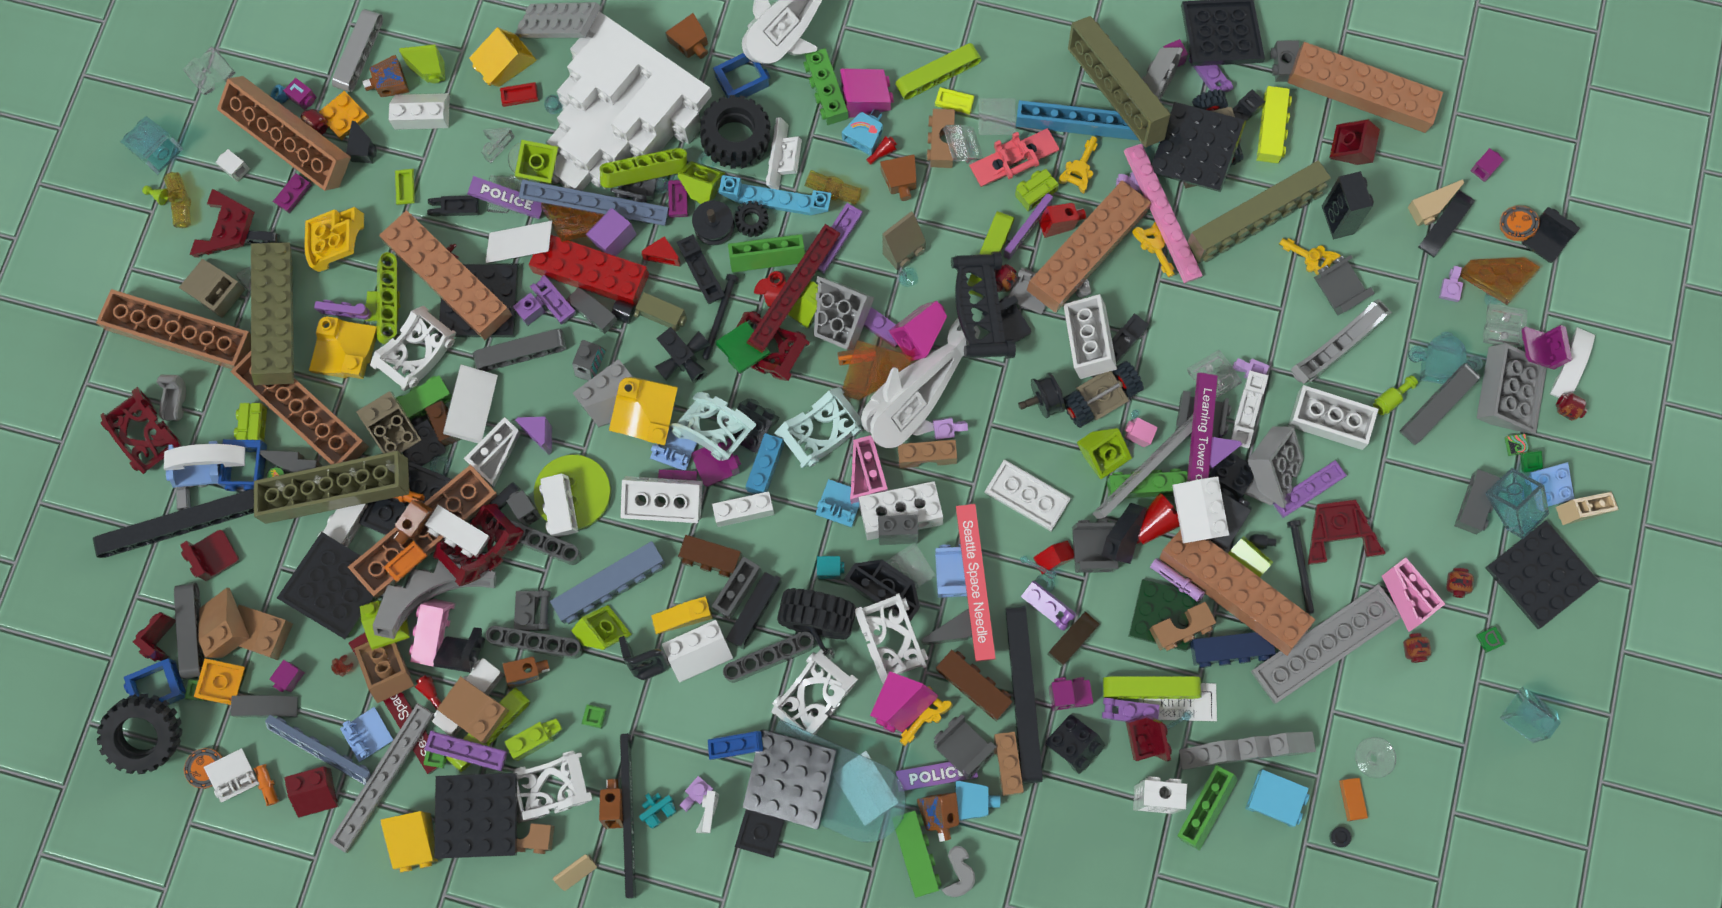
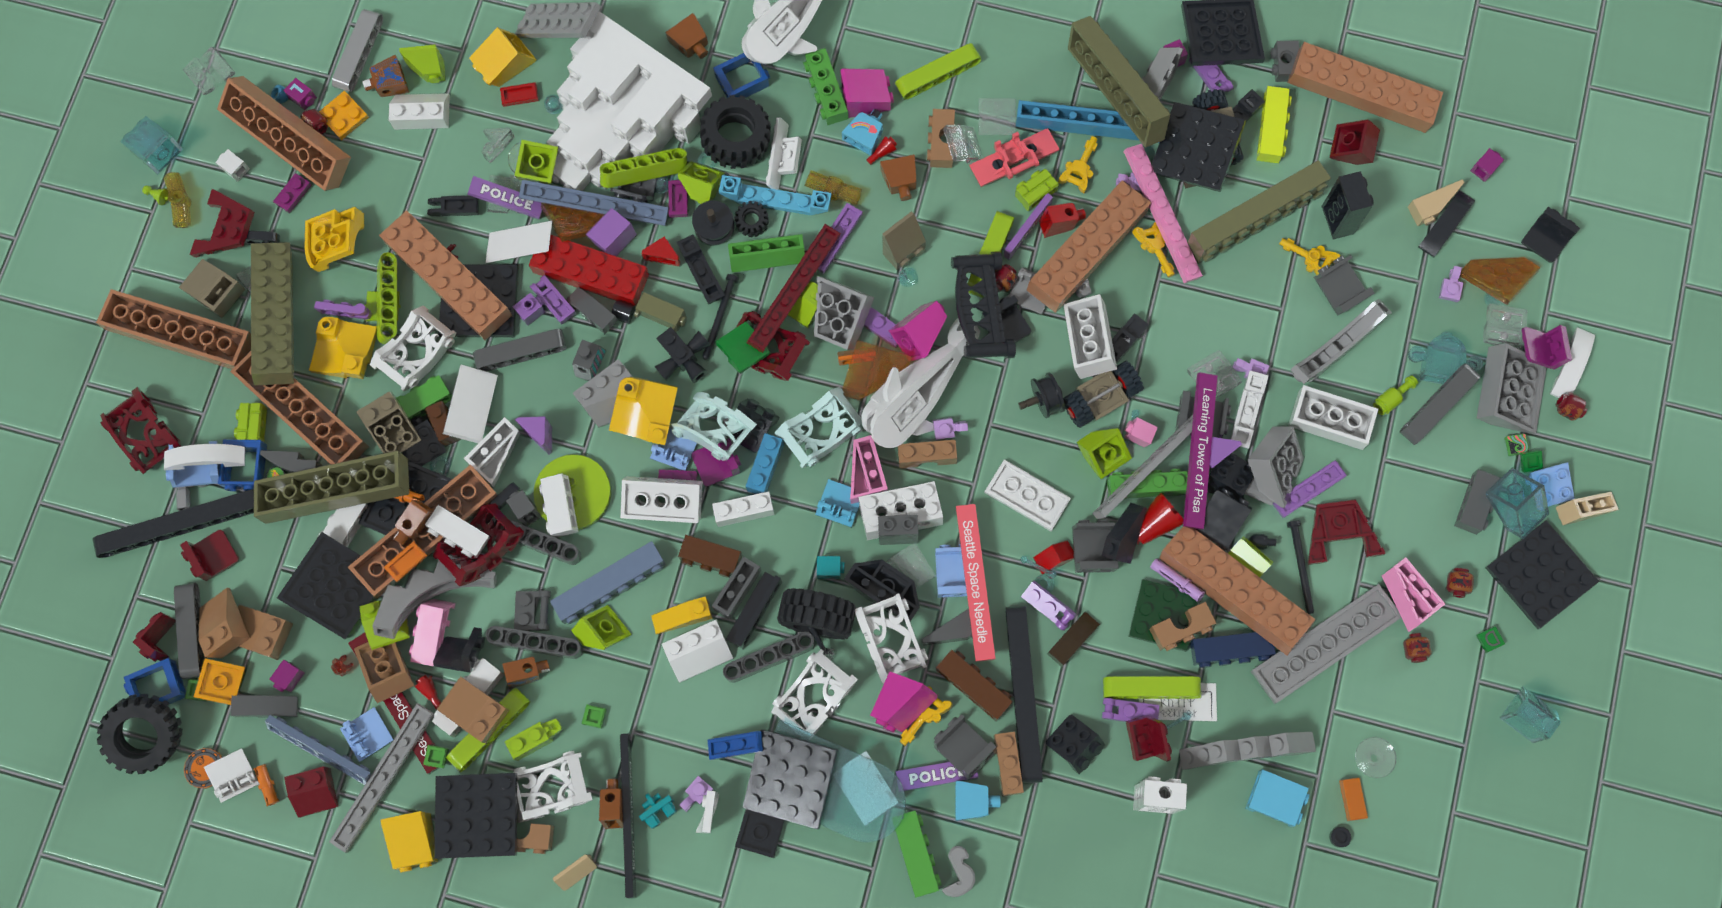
(172, 398): light grey animal -> none
(360, 146): black slope -> none
(404, 186): lime tile -> none
(466, 751): medium lavender tile -> none
(657, 666): black piece -> none
(769, 288): red plate -> none
(939, 813): dark orange torso -> none
(954, 100): neon yellow tile -> none
(1070, 693): magenta brick -> none
(1200, 510): white slope -> none
(1207, 807): bright green brick -> none
(1519, 223): tile -> none

